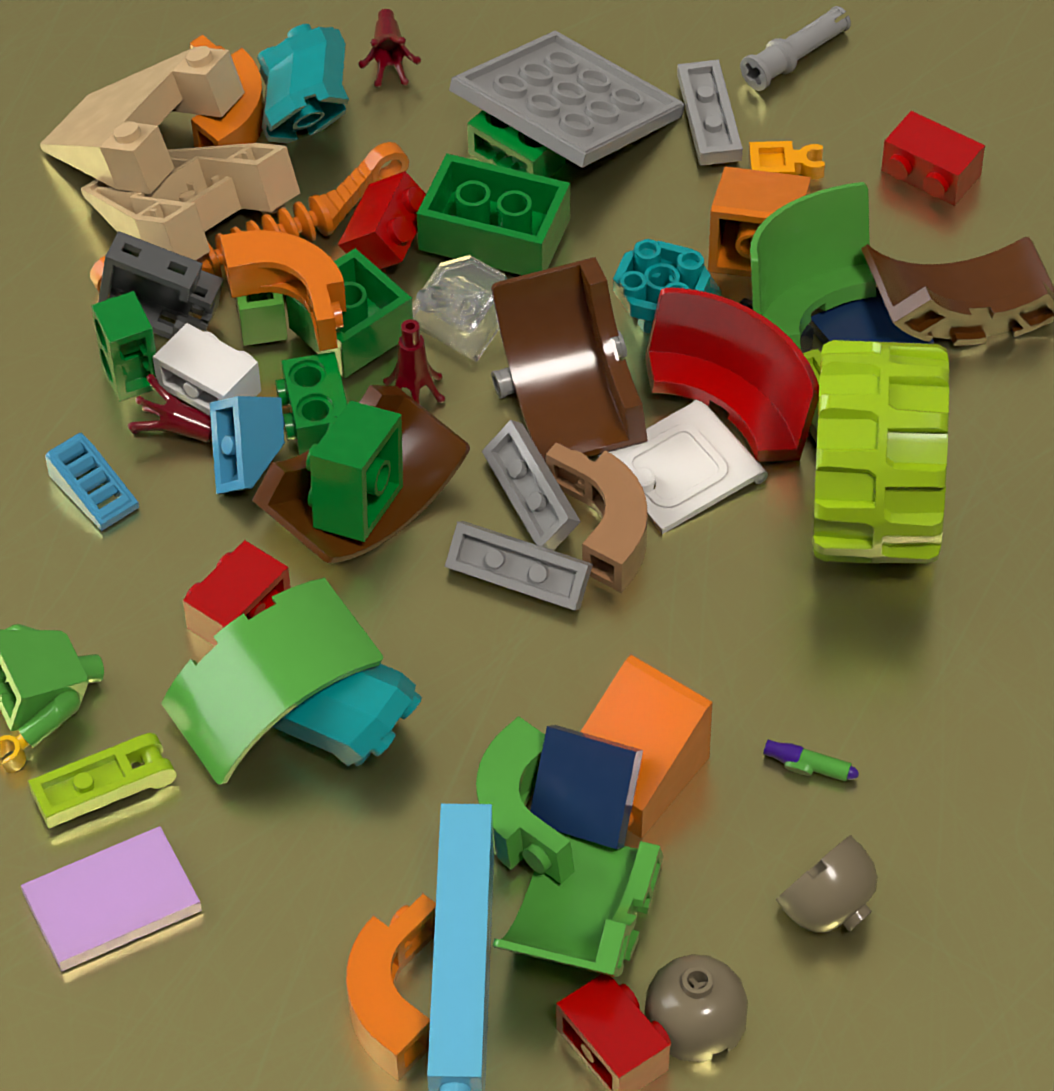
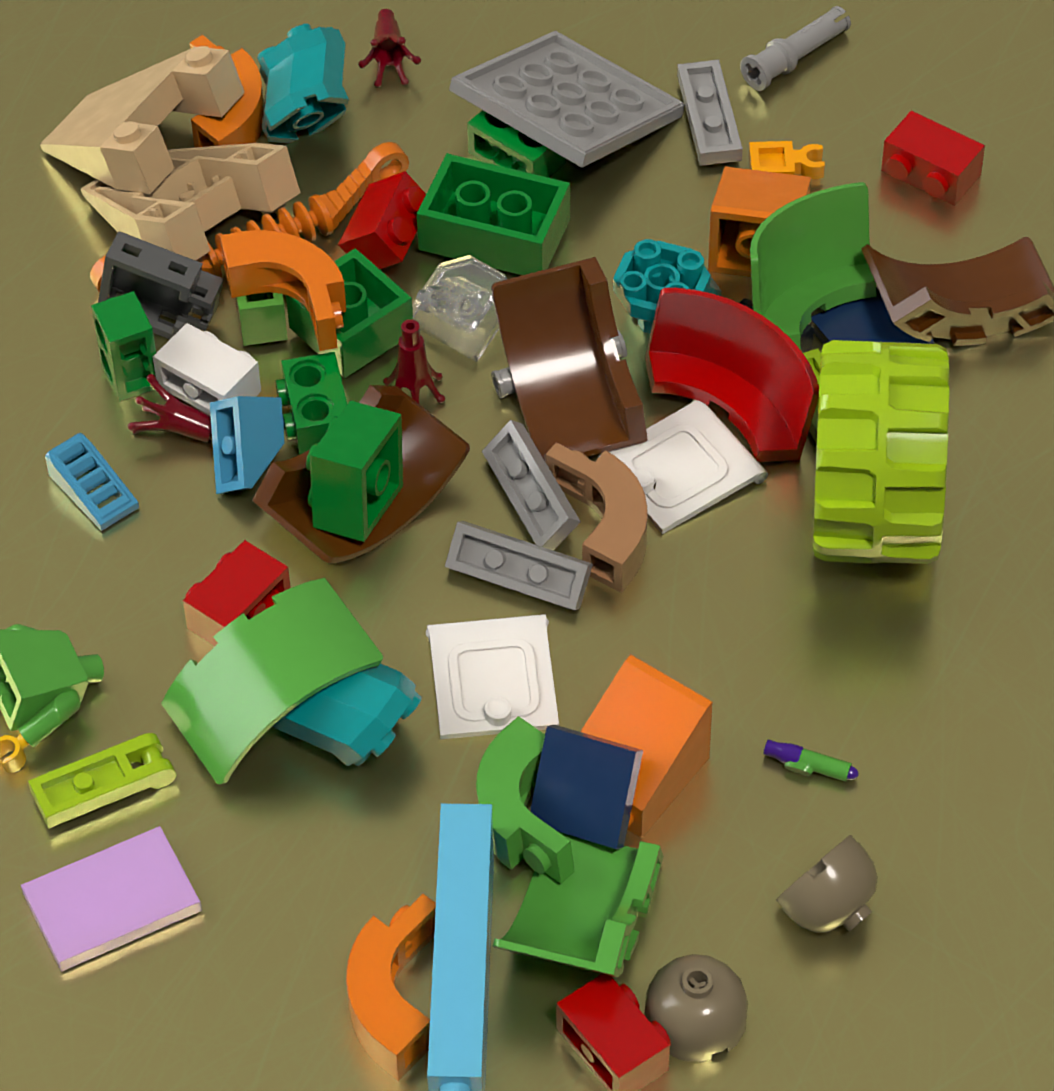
(492, 675): none -> white container

